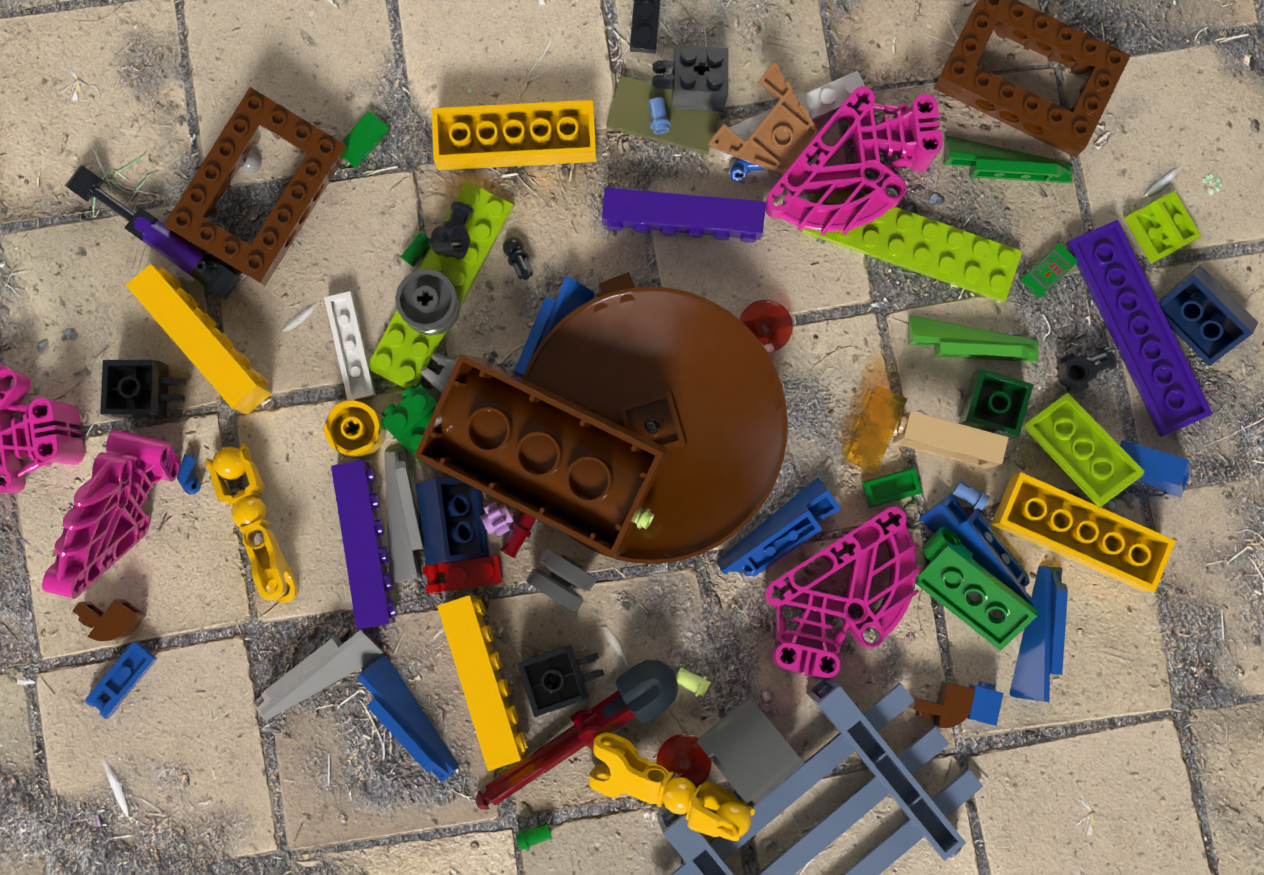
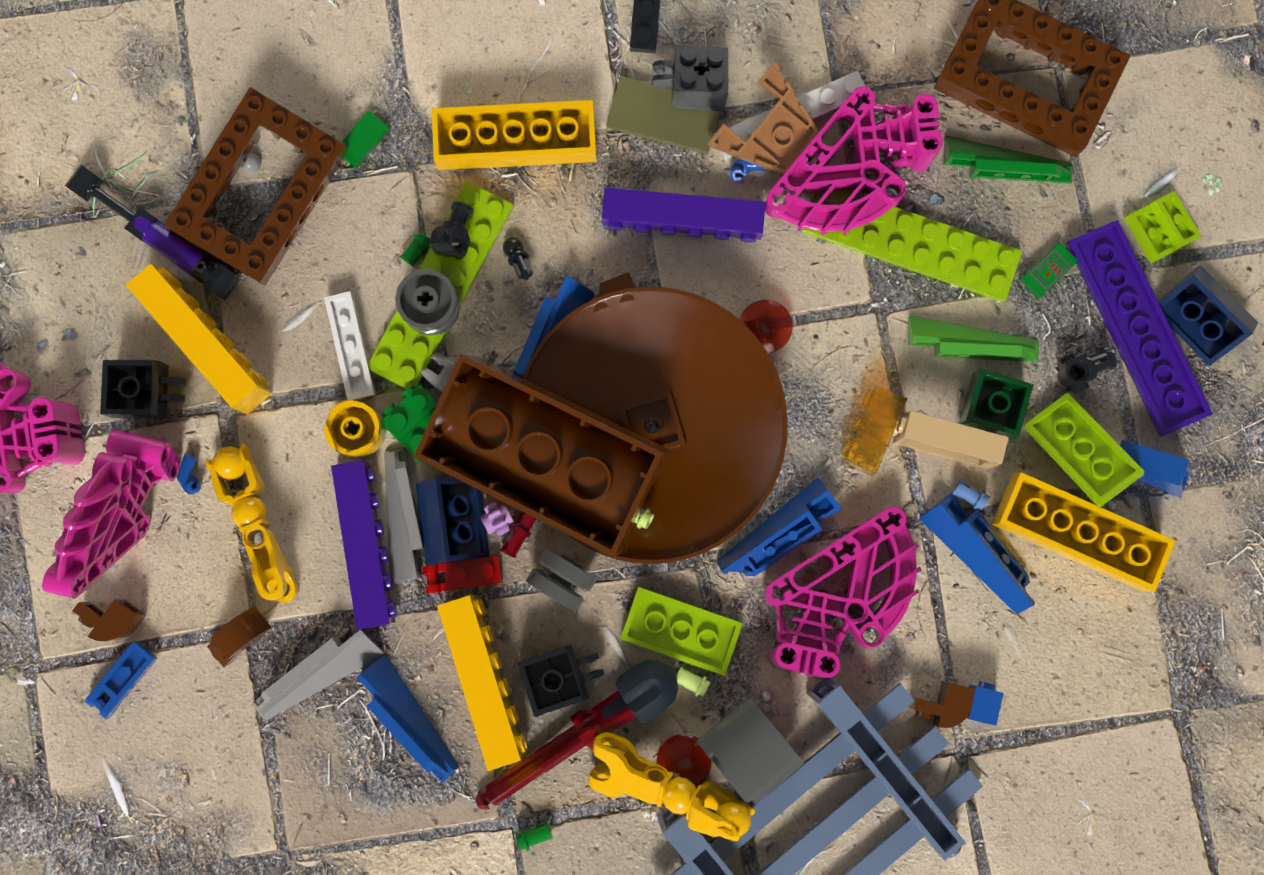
(238, 635): none -> reddish brown brick
(660, 123): medium blue pin -> none
(681, 631): none -> lime plate
(892, 487): green tile -> none
(955, 574): green hinge -> none
(1043, 639): blue wedge -> none

